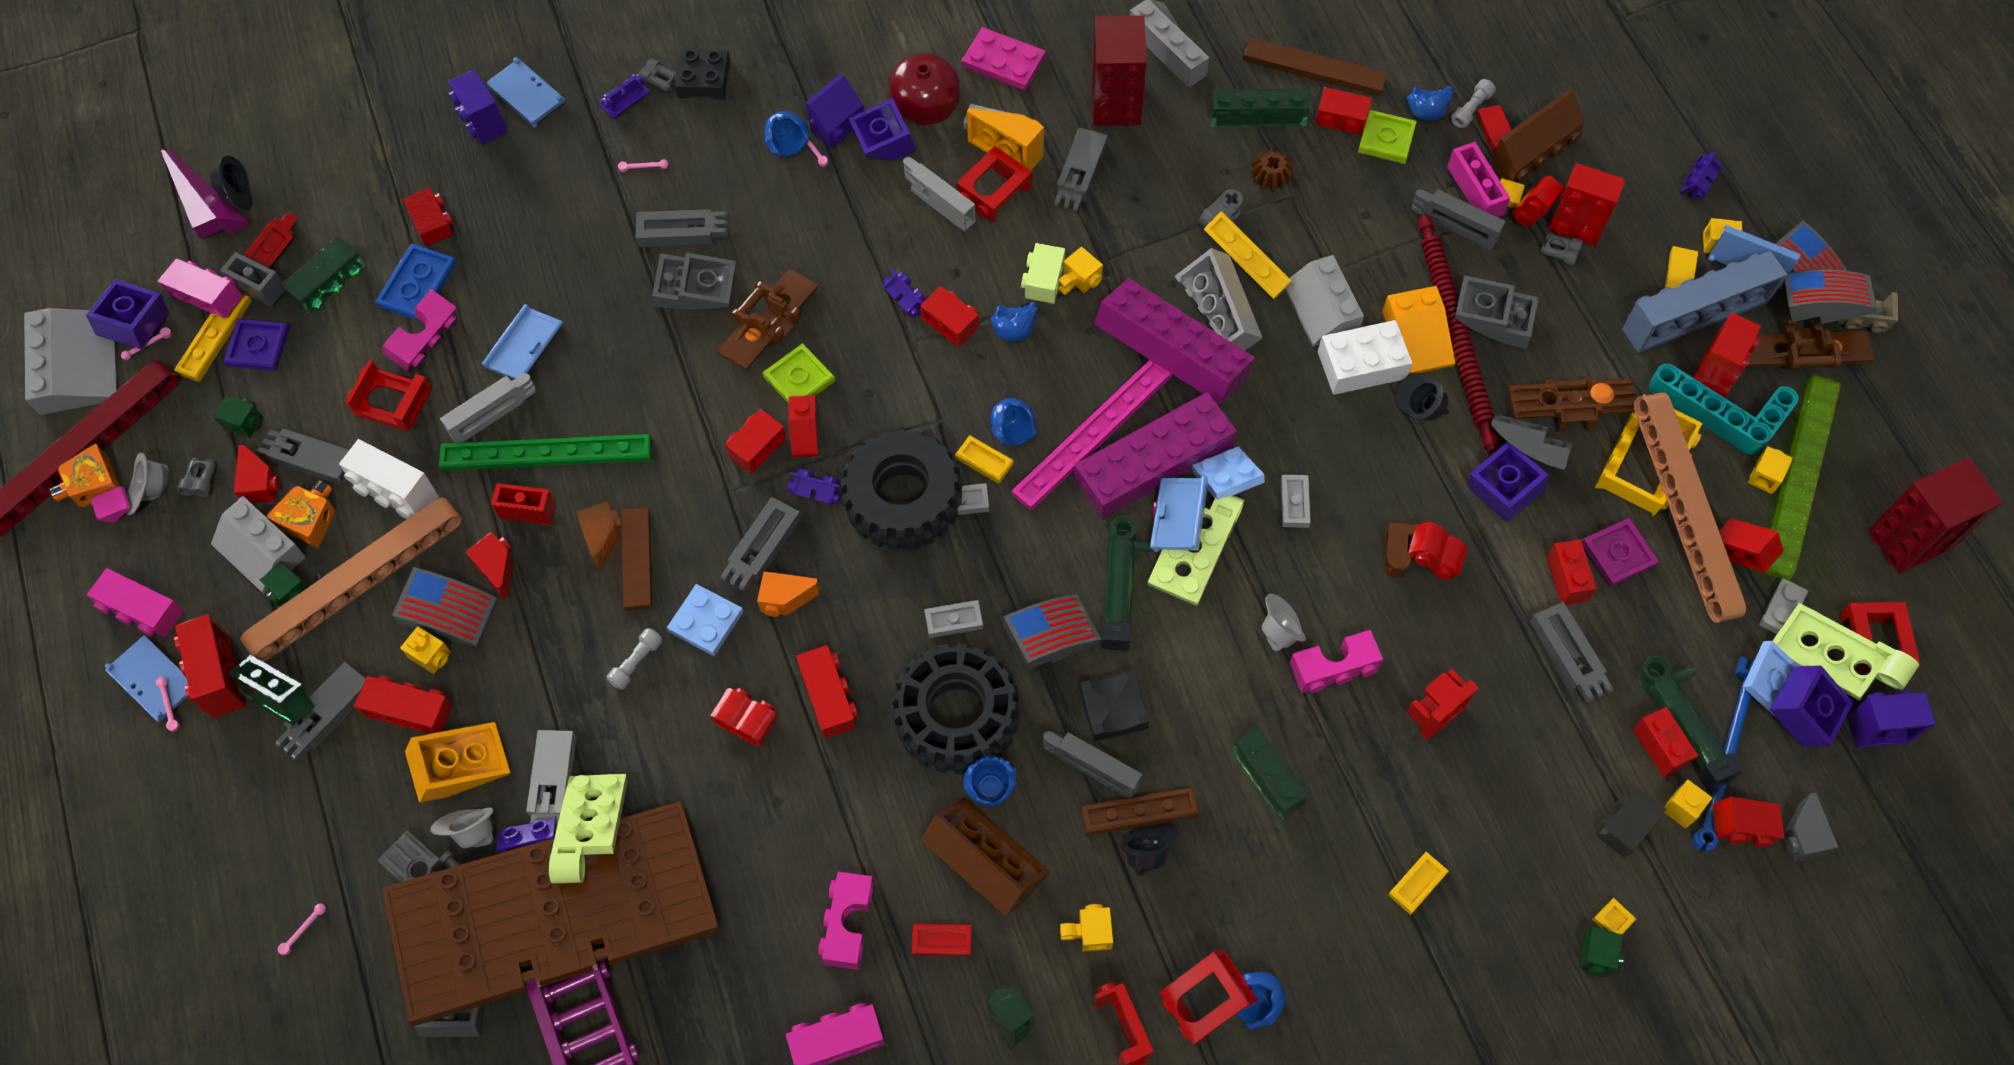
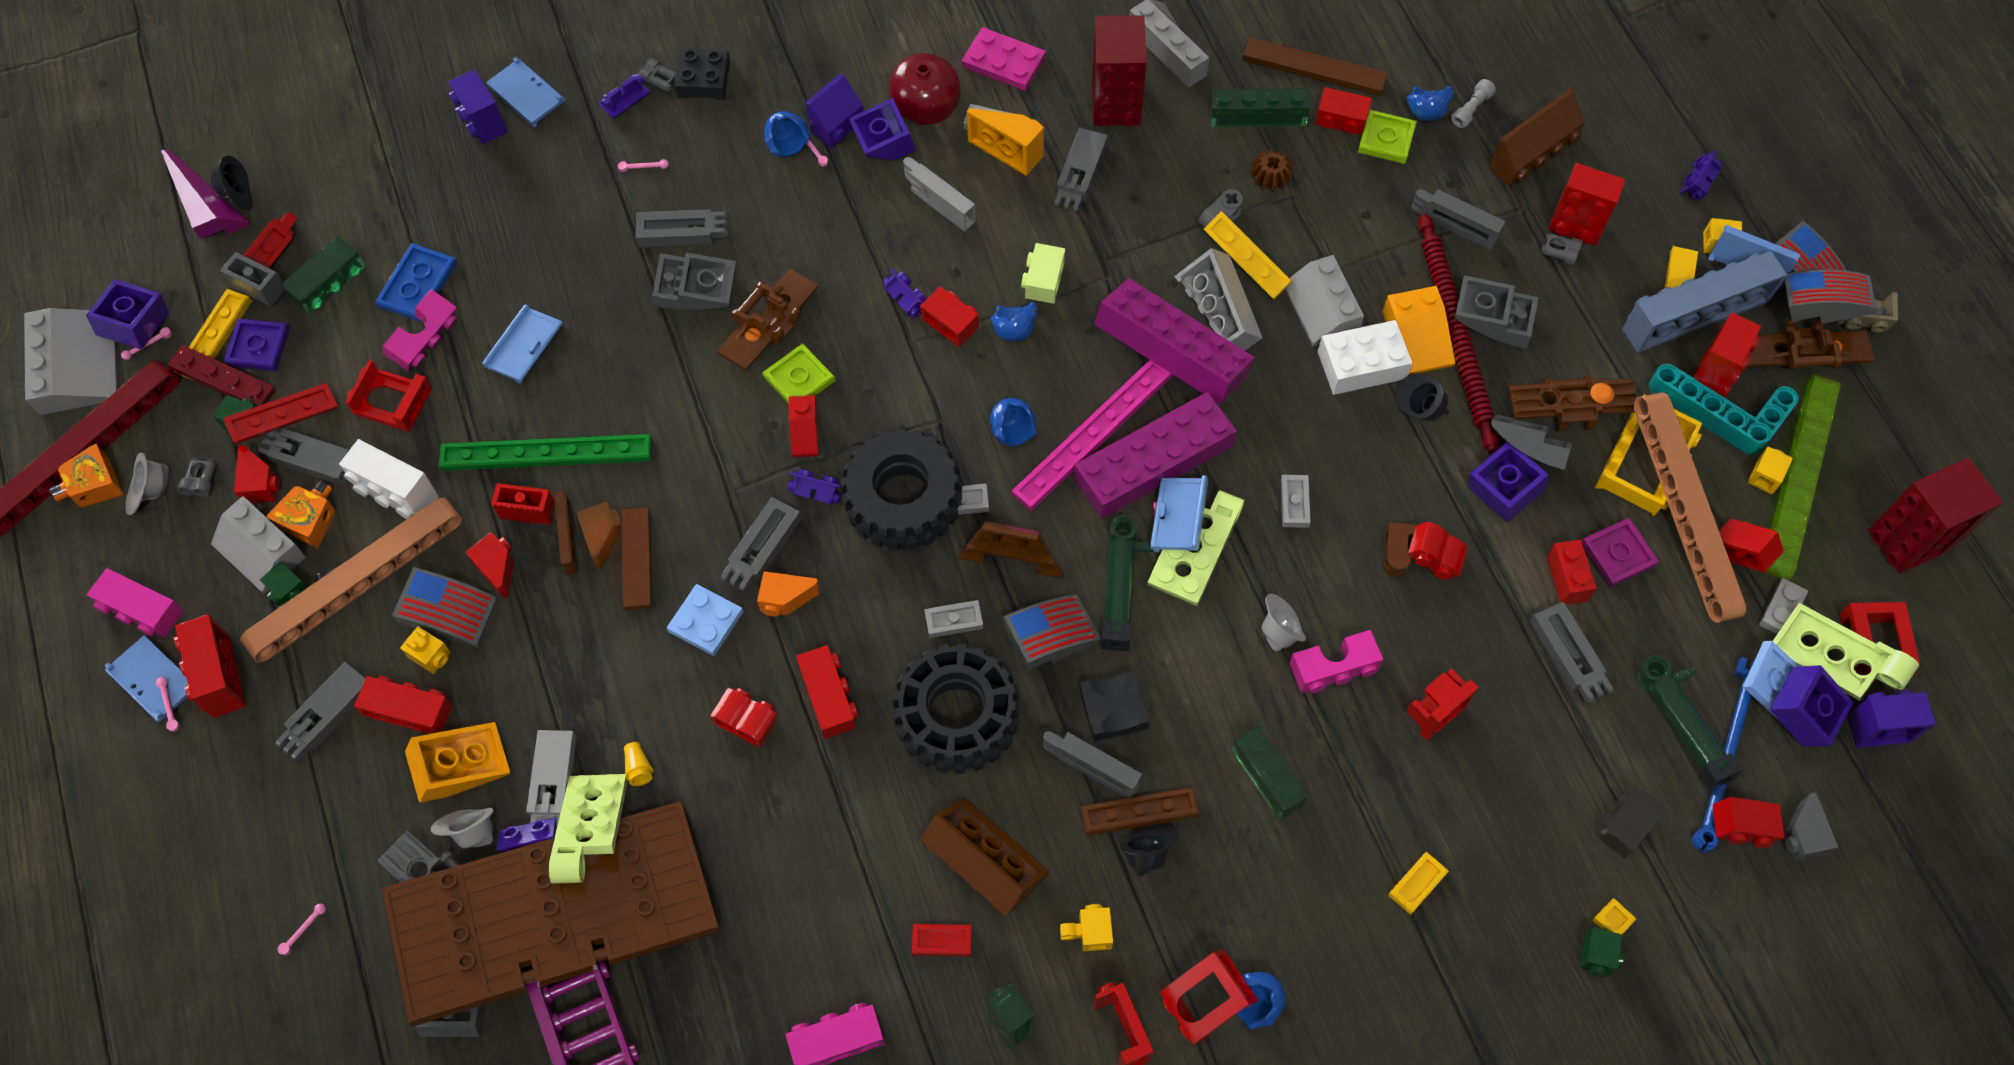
(111, 505): dark pink slope -> none
(201, 287): brick -> none
(220, 376): none -> dark red plate
(271, 689): clear green brick -> none
(280, 413): none -> red plate
(428, 217): red brick -> none
(487, 407): light grey hinge -> none
(565, 532): none -> reddish brown tile
(620, 676): light grey piece -> none
(637, 767): none -> yellow cone
(755, 441): red brick -> none
(849, 894): dark pink arch -> none
(984, 459): yellow tile -> none
(989, 780): blue hair -> none
(1013, 544): none -> reddish brown wedge
(1017, 178): red panel -> none
(1080, 271): yellow brick -> none
(1229, 473): light blue plate -> none
(1478, 180): dark pink brick -> none
(1493, 124): red tile -> none
(1514, 191): yellow tile -> none
(1537, 201): red brick -> none
(1665, 742): red brick -> none
(1687, 804): yellow brick -> none

